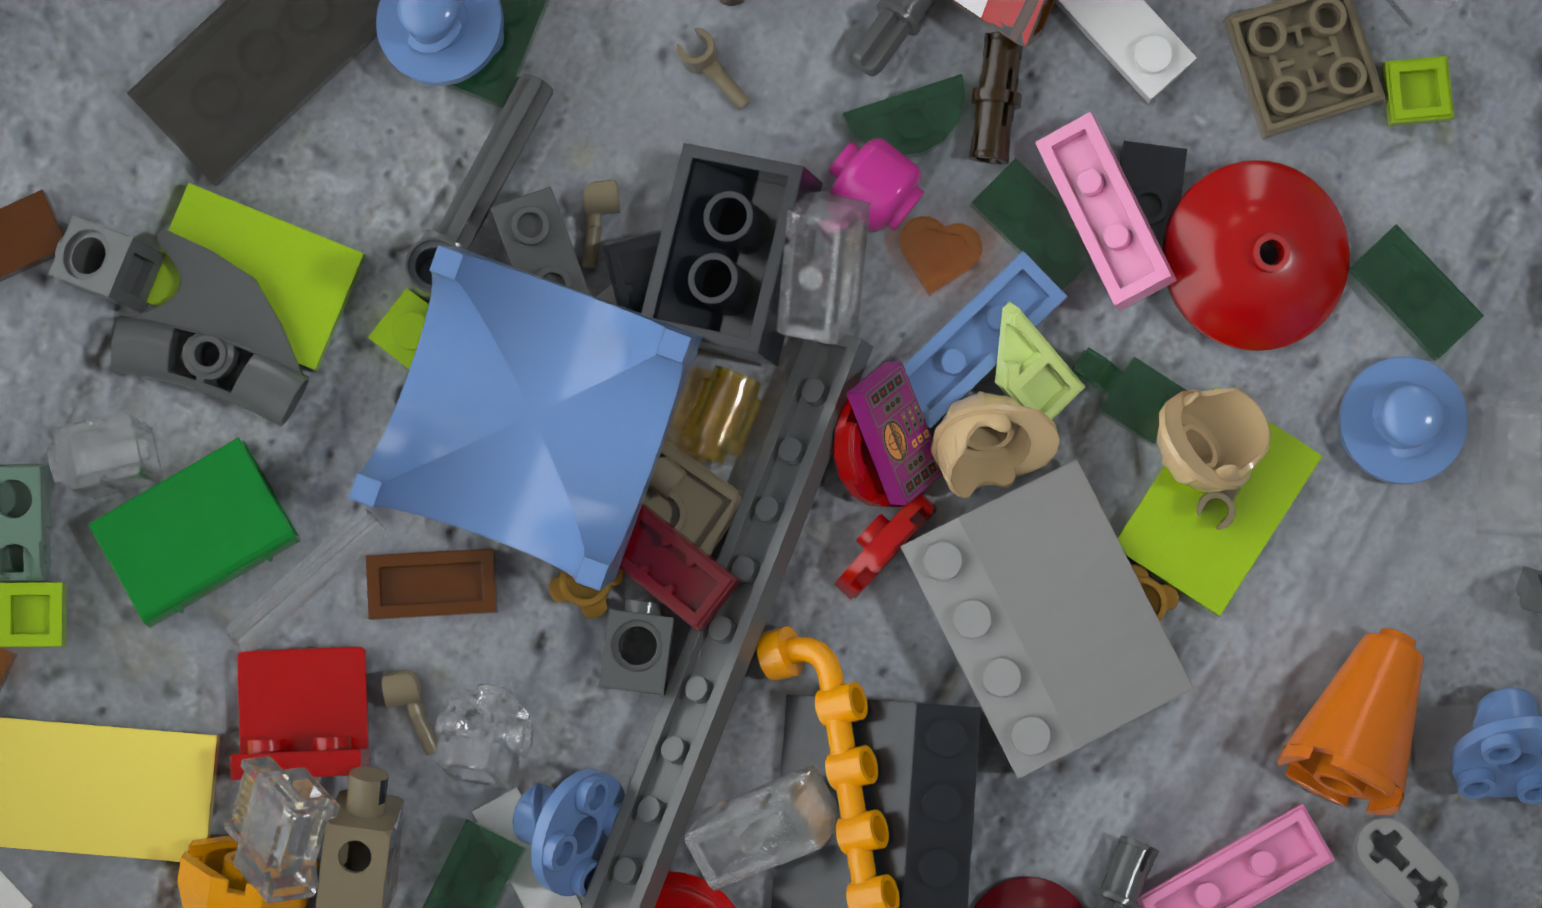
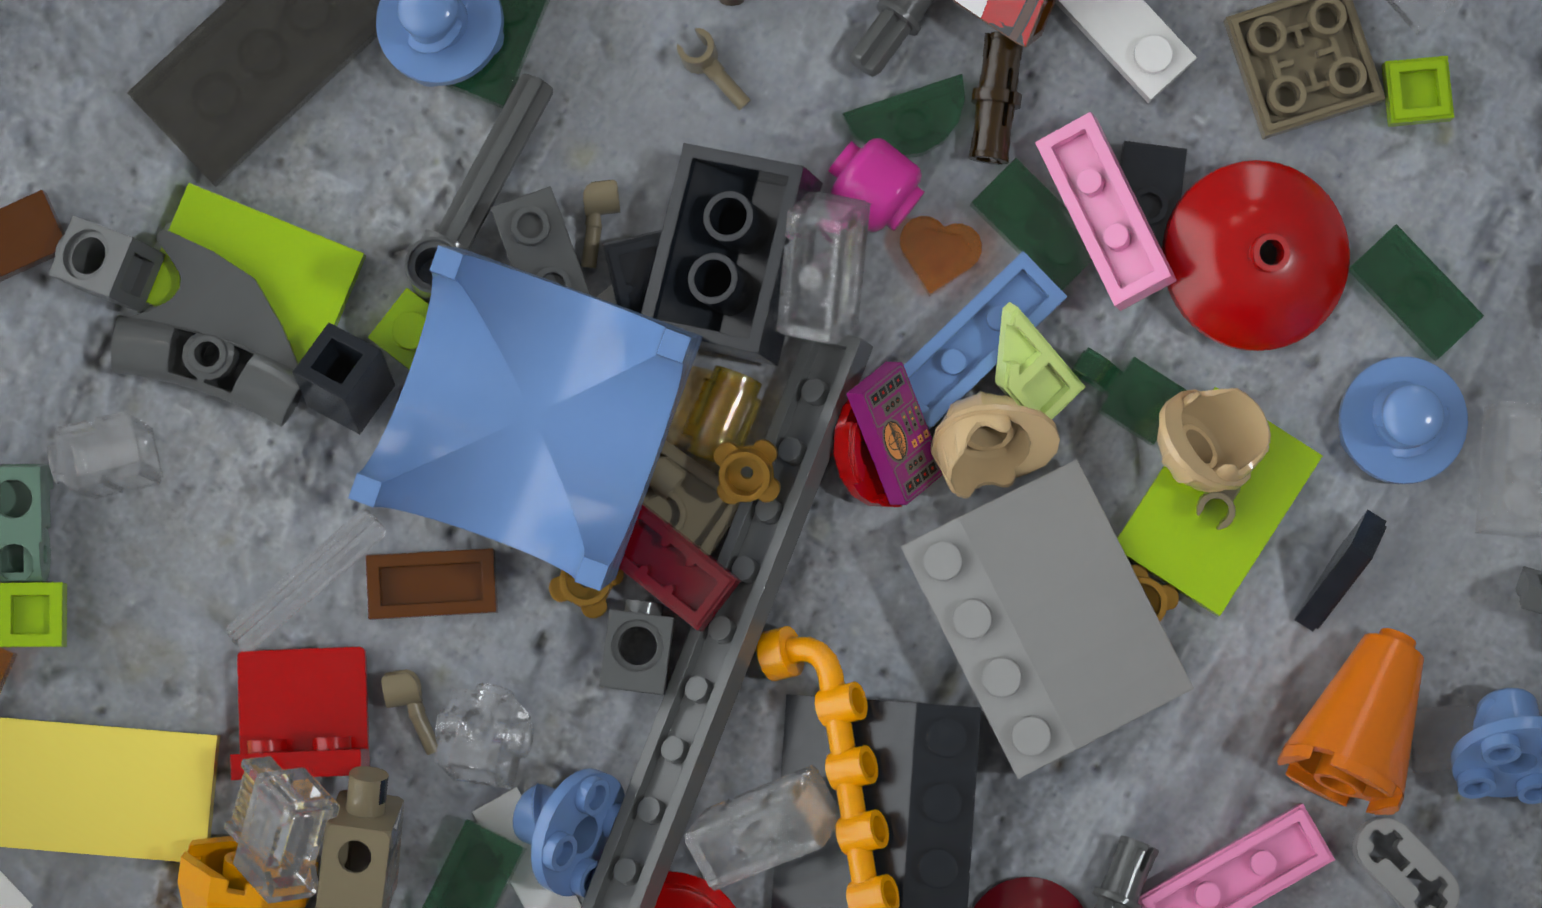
(194, 532): green piece -> none
(344, 378): none -> black brick
(735, 486): none -> pearl gold plate
(882, 543): red plate -> none
(1342, 570): none -> black tile

